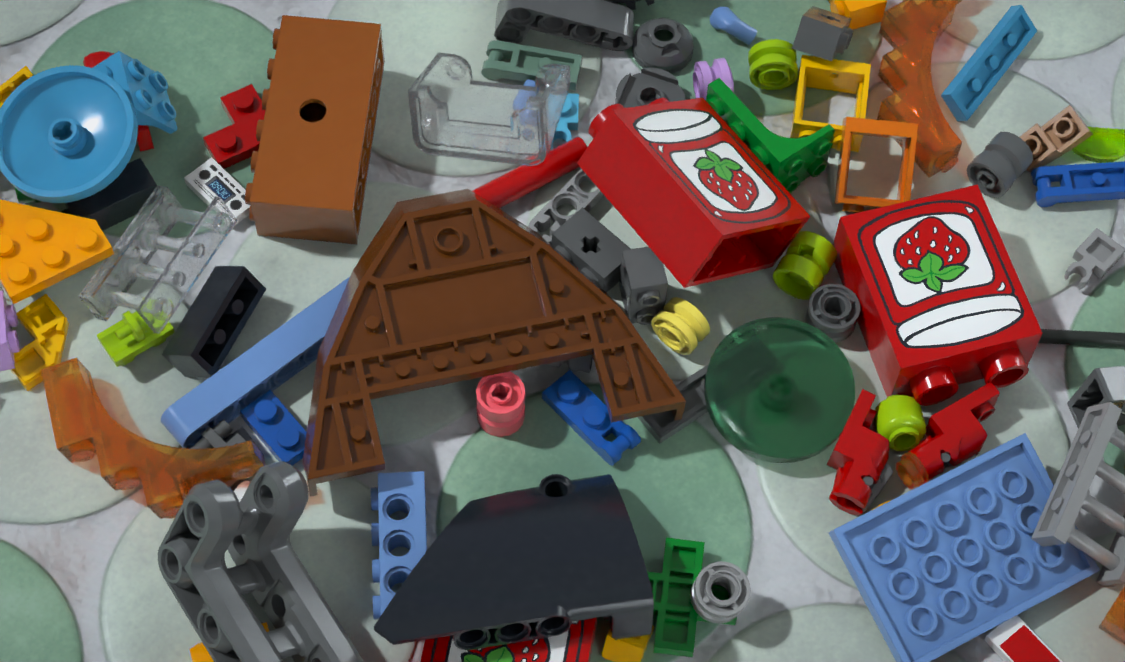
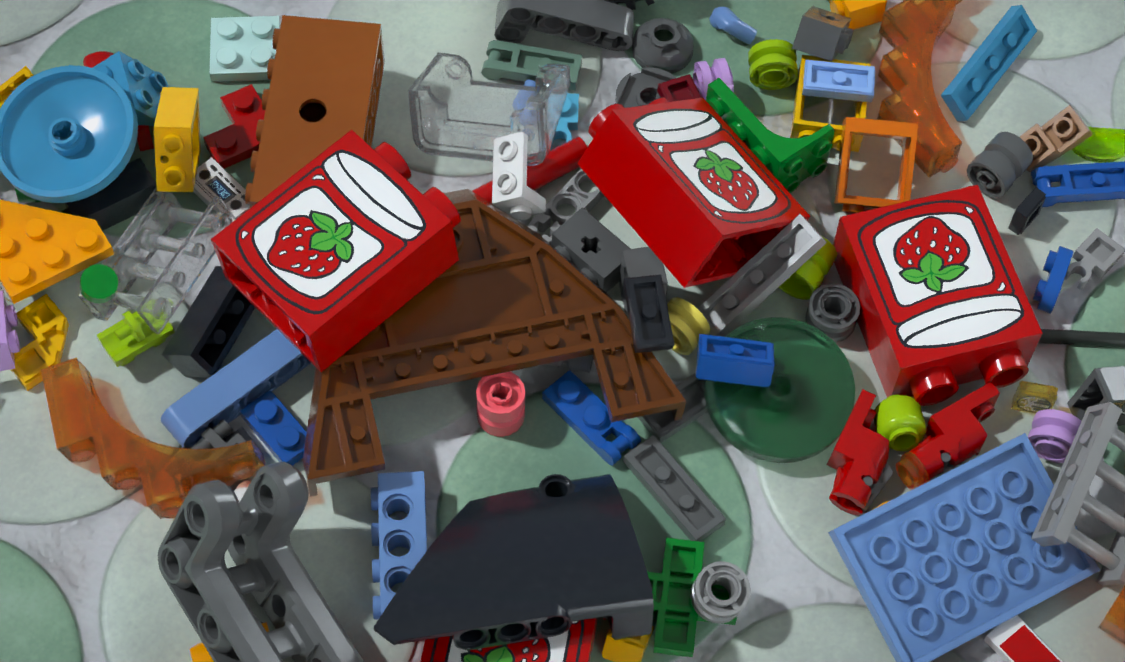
(98, 283): none -> green tile
(177, 139): none -> yellow window
(241, 47): none -> light aqua plate
(339, 247): none -> brick
(510, 178): none -> white bracket
(648, 313): none -> black plate
(674, 490): none -> dark grey plate
(679, 89): none -> dark red tile
(735, 360): none -> blue slope
(761, 276): none -> light grey plate
(838, 81): none -> light blue plate
(1027, 211): none -> black tile
(1034, 397): none -> clear yellow tile
(1053, 434): none -> lavender wheel
(1057, 266): none -> blue plate

